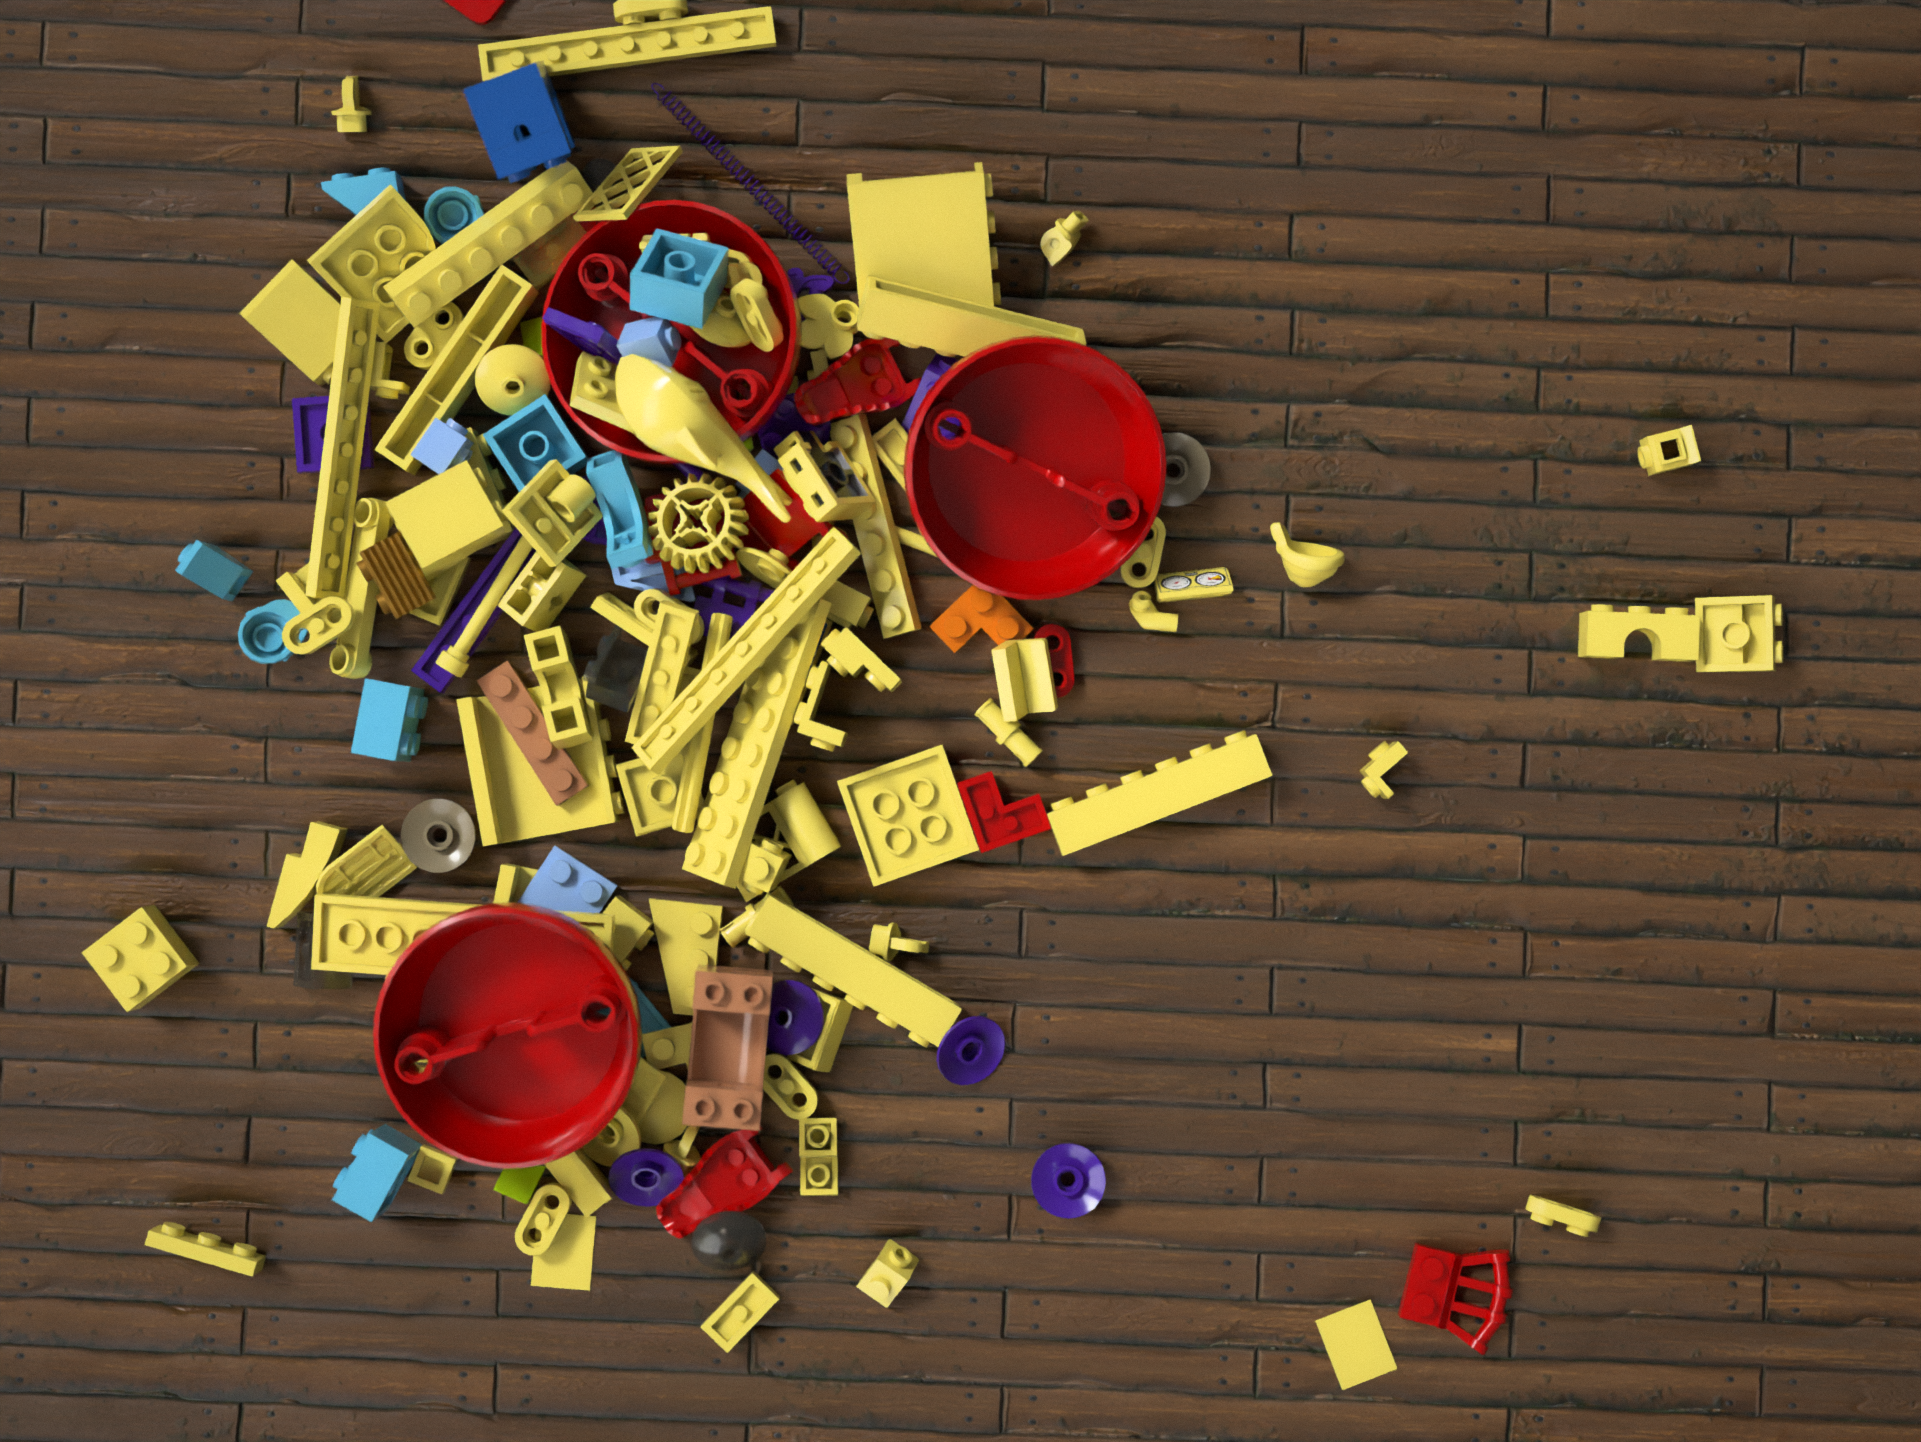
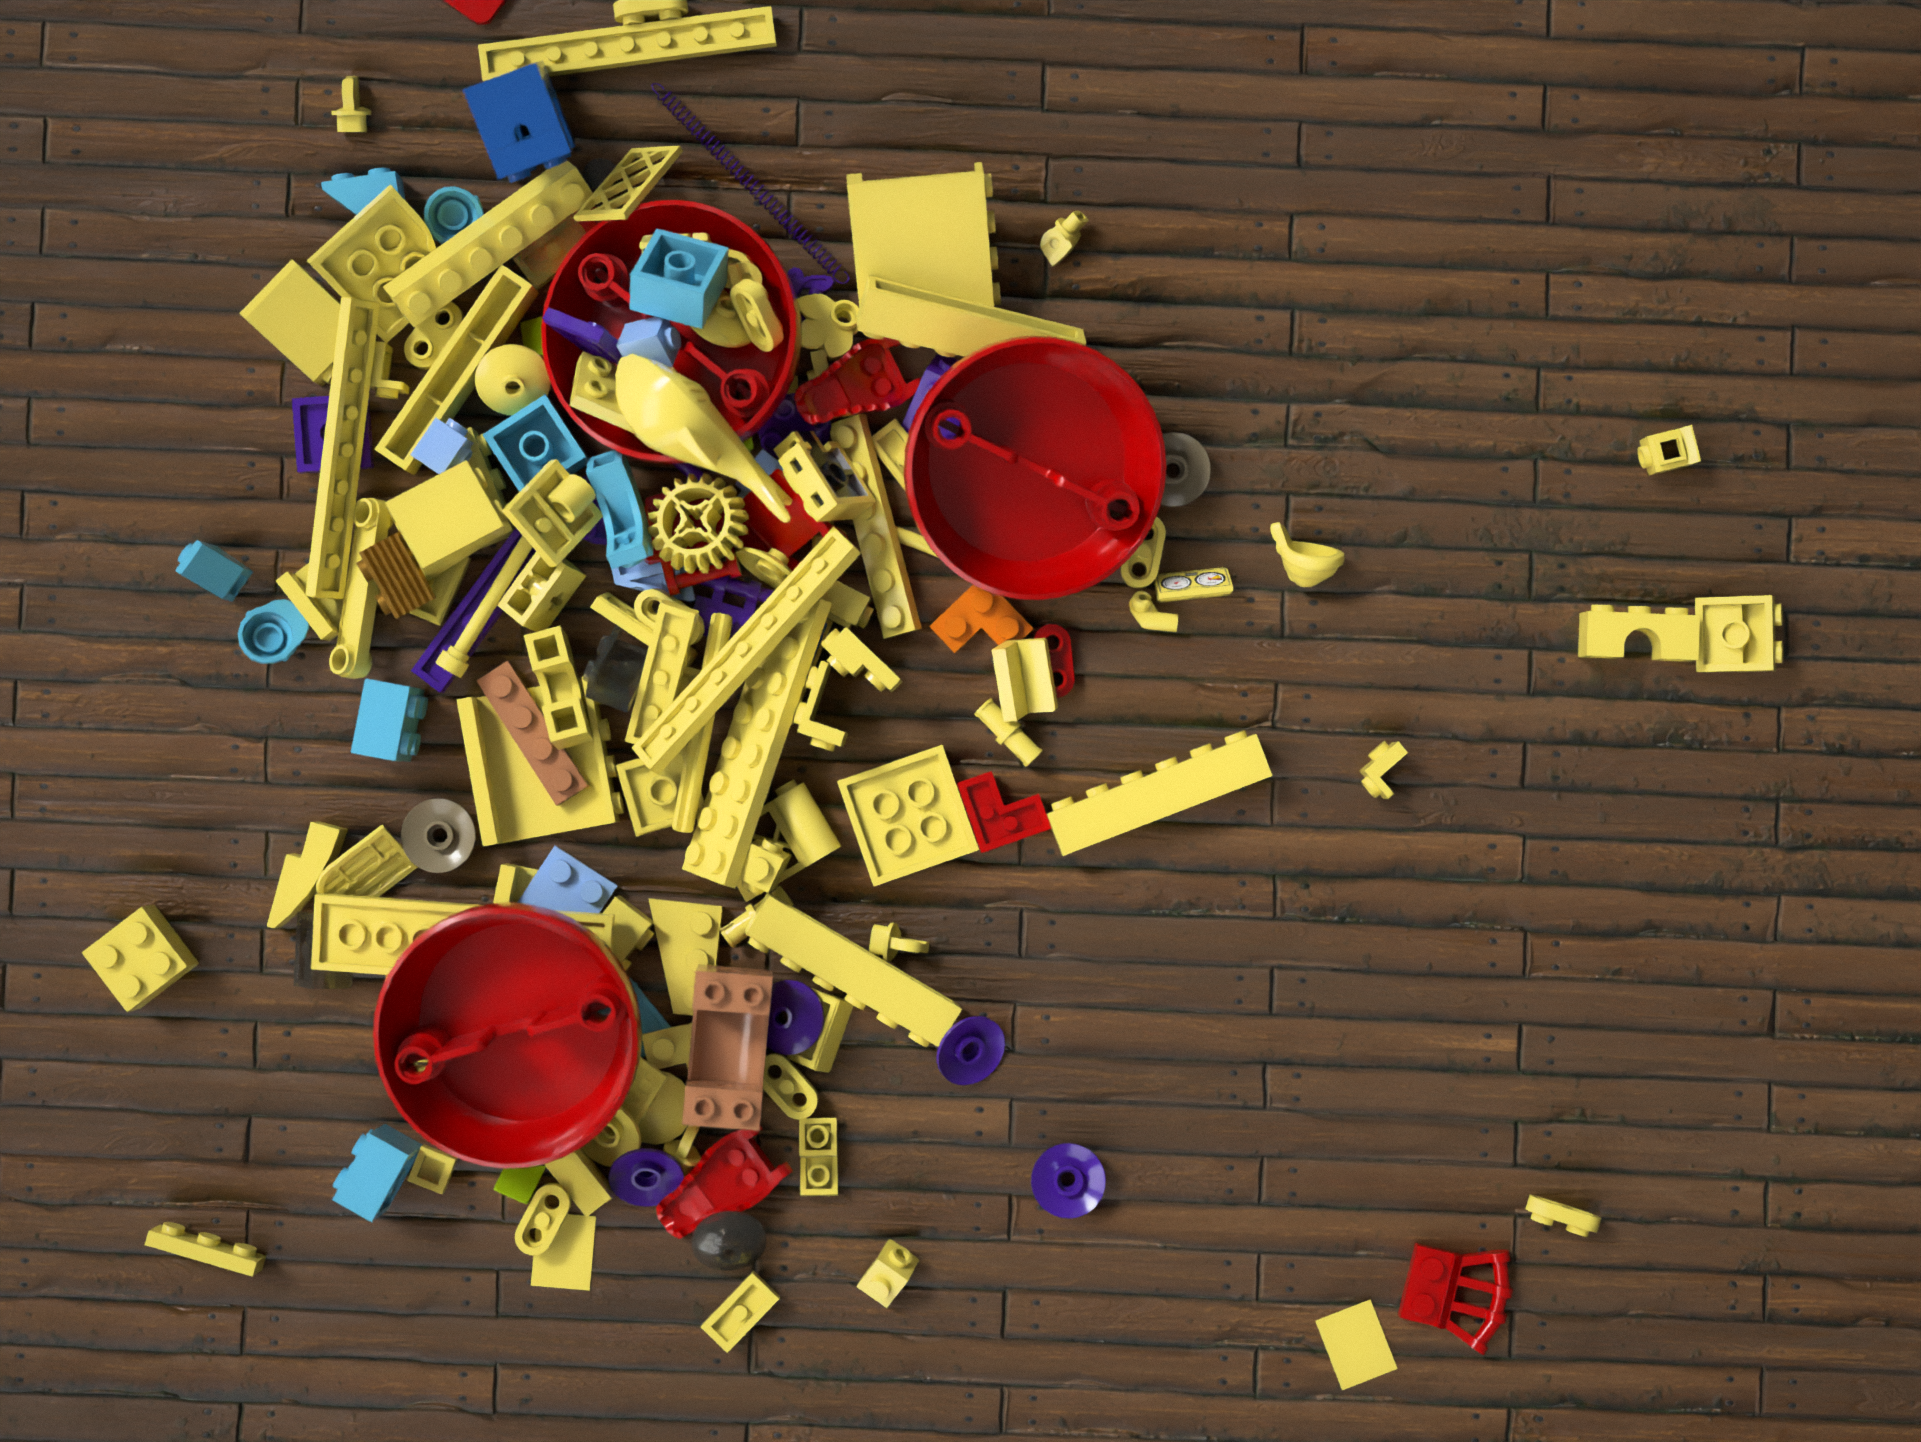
(319, 624): light yellow plate -> none

